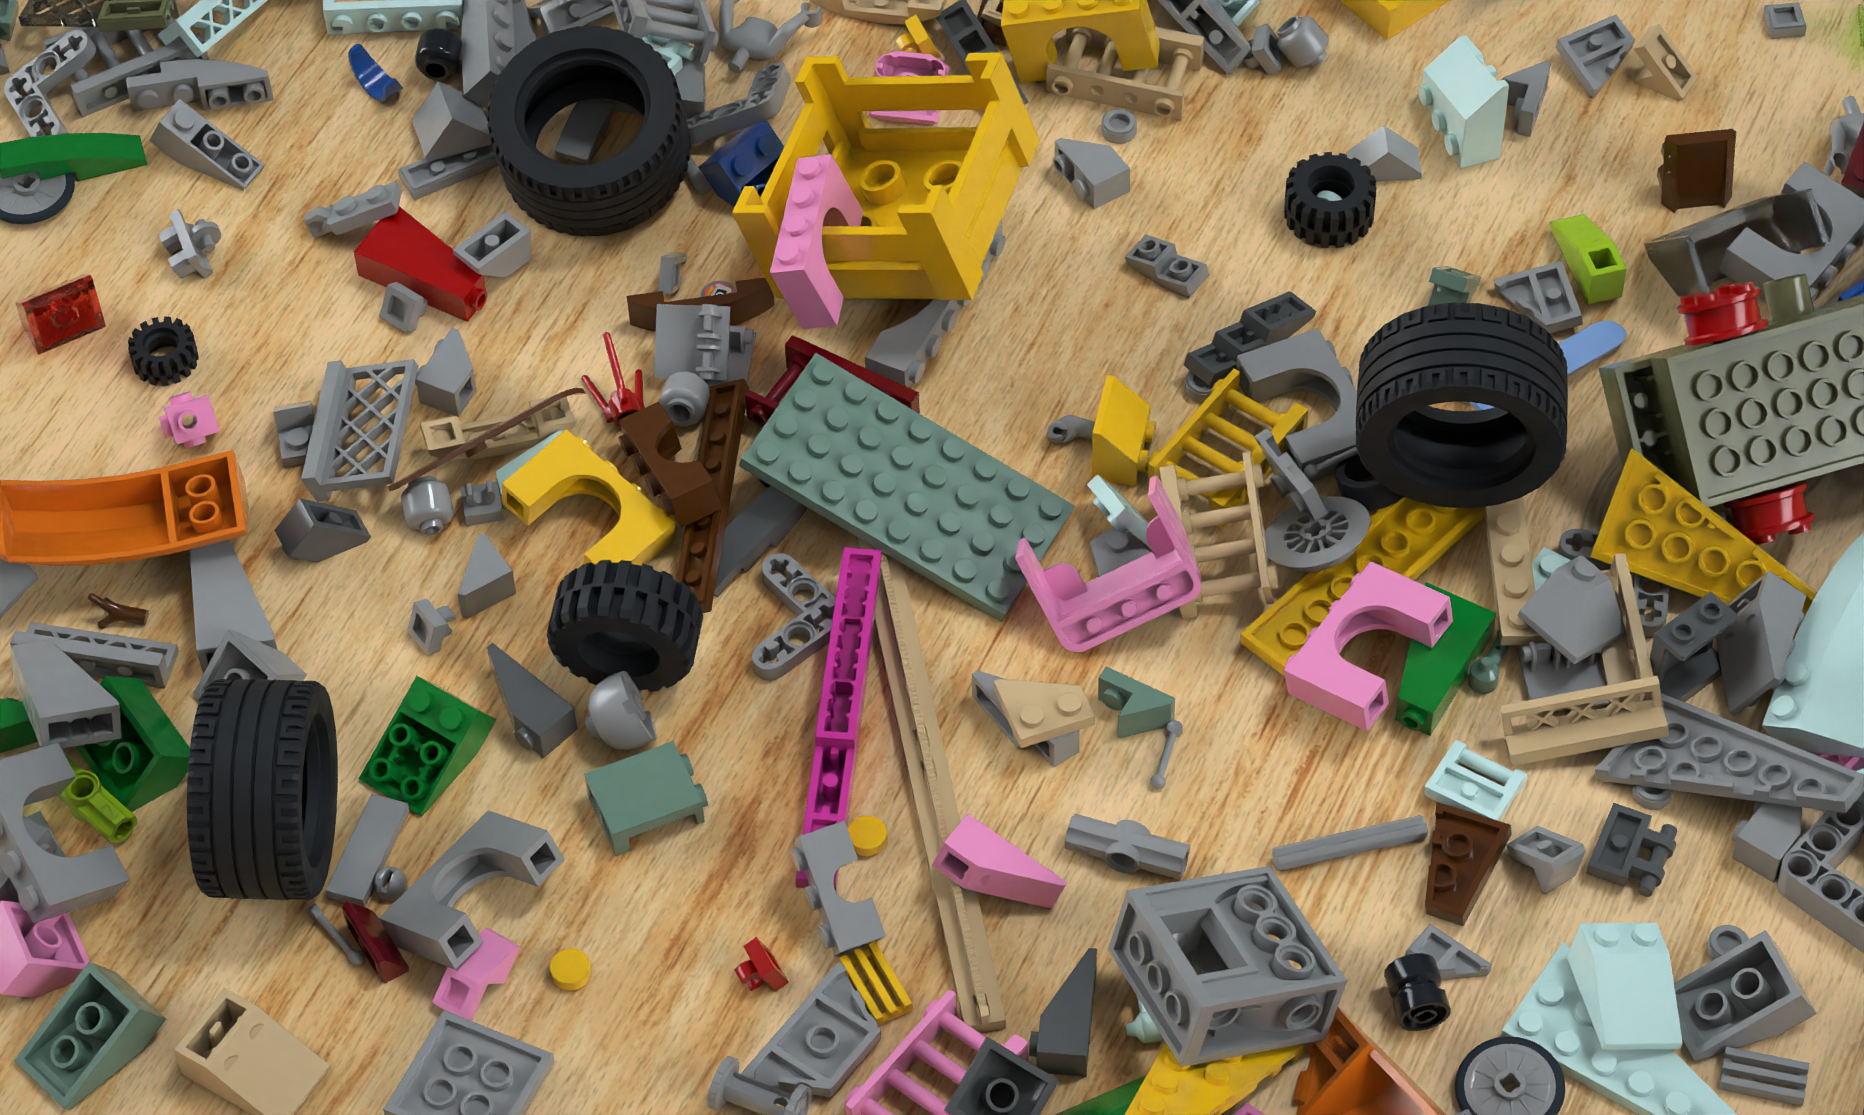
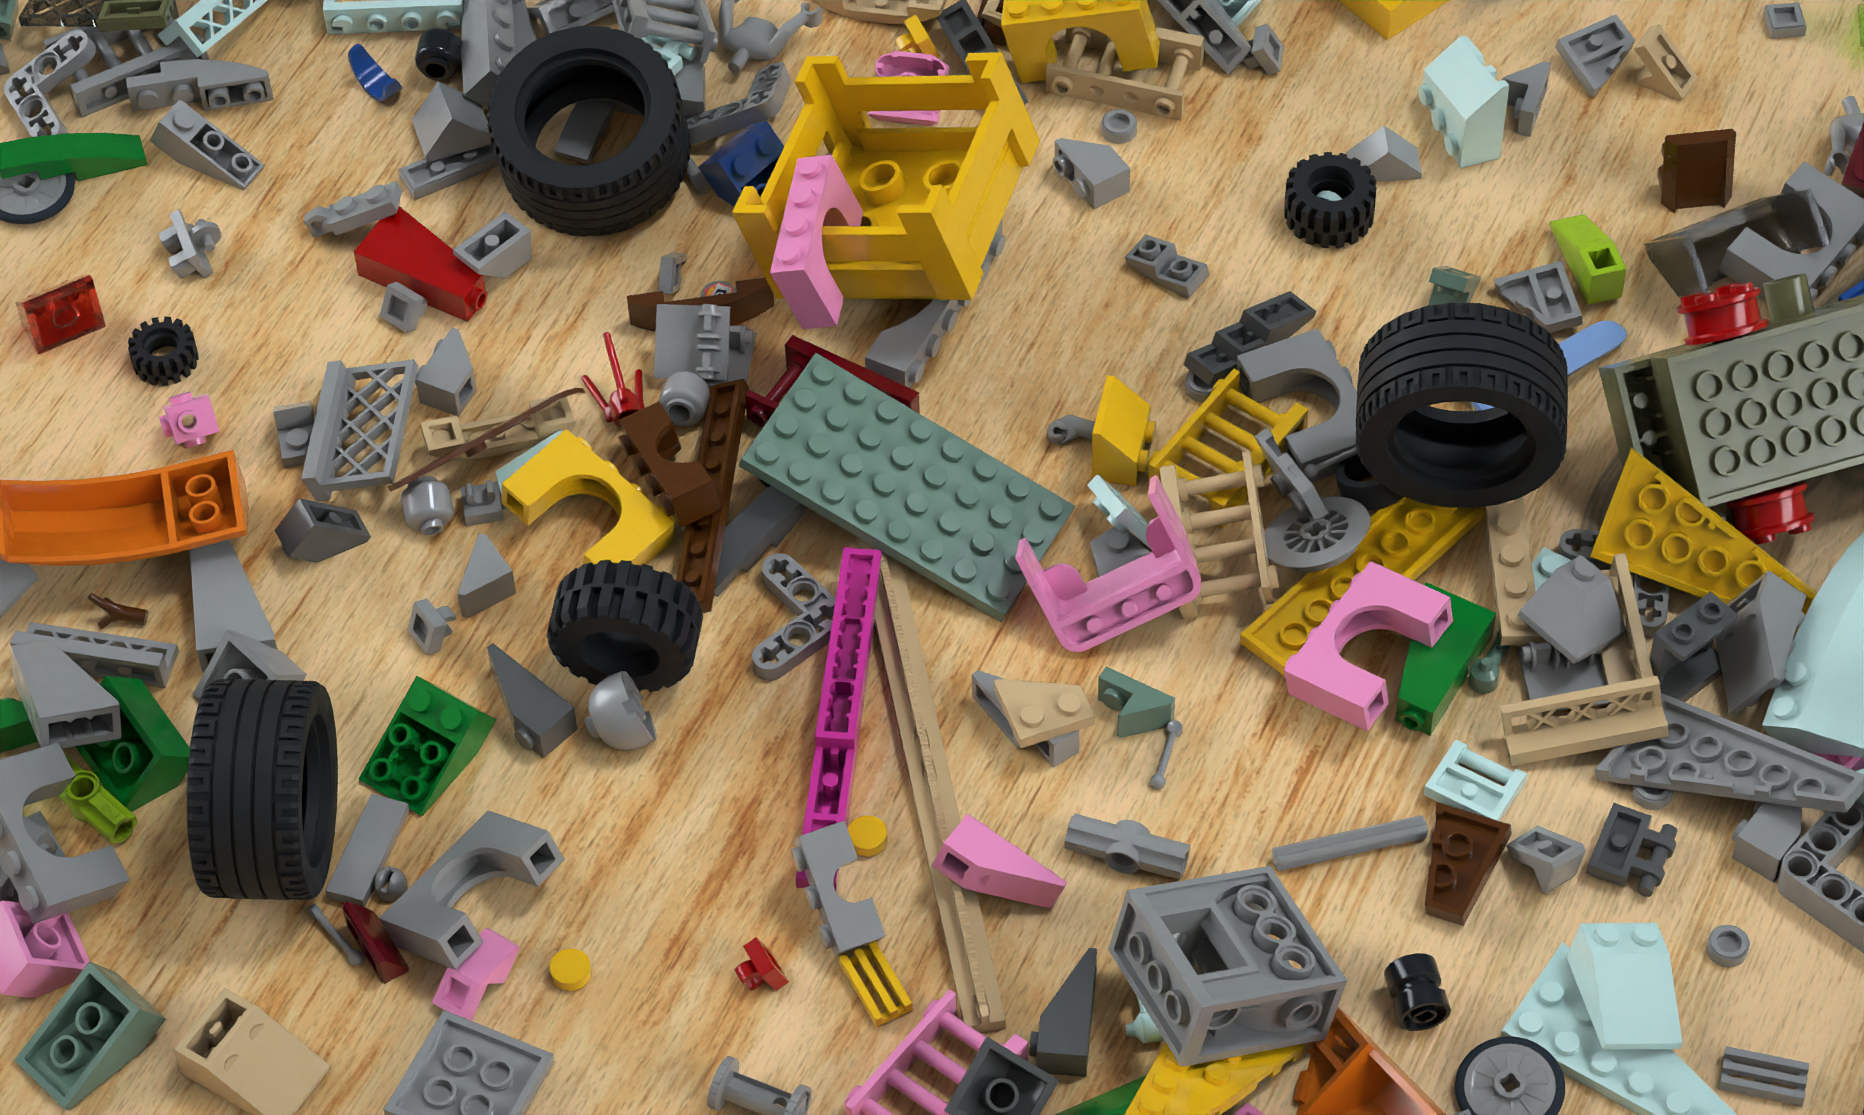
(644, 794): sand green panel -> none
(819, 1040): light grey wing -> none
(1302, 41): light grey head -> none
(1451, 957): light grey tile -> none
(1740, 999): light grey slope -> none

